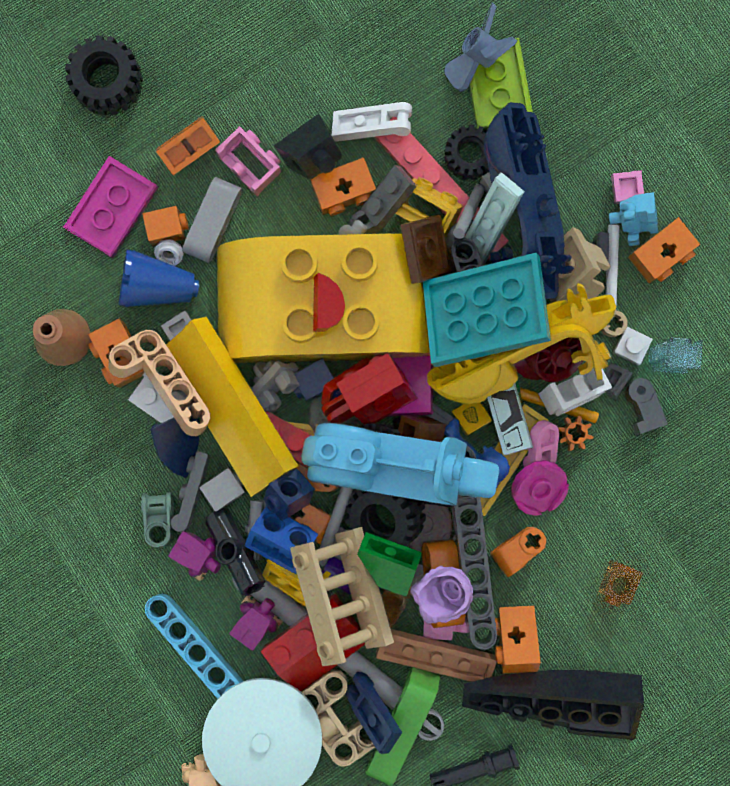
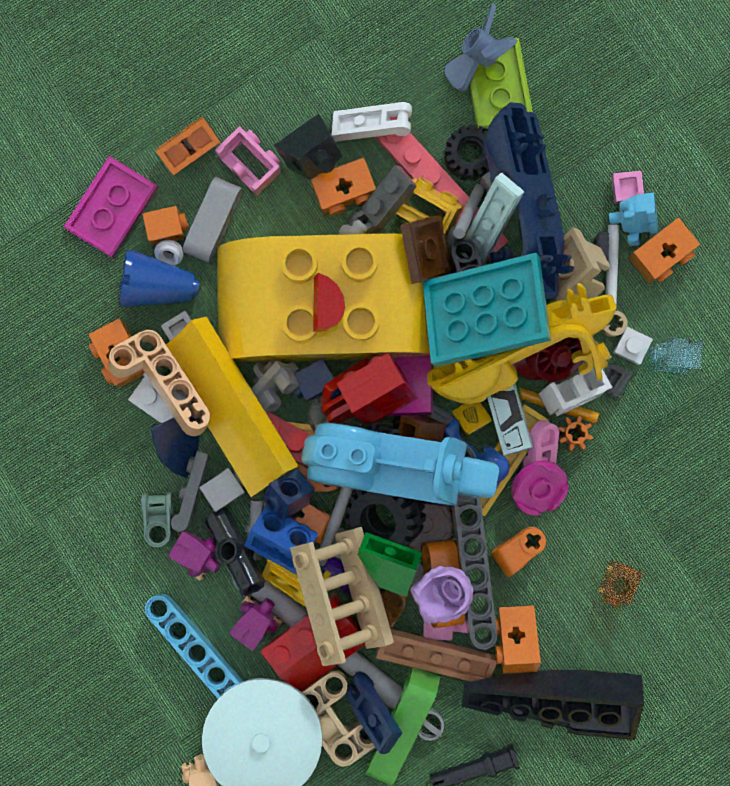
(61, 337): nougat cone -> none
(94, 55): black tyre -> none
(646, 406): dark grey leg -> none

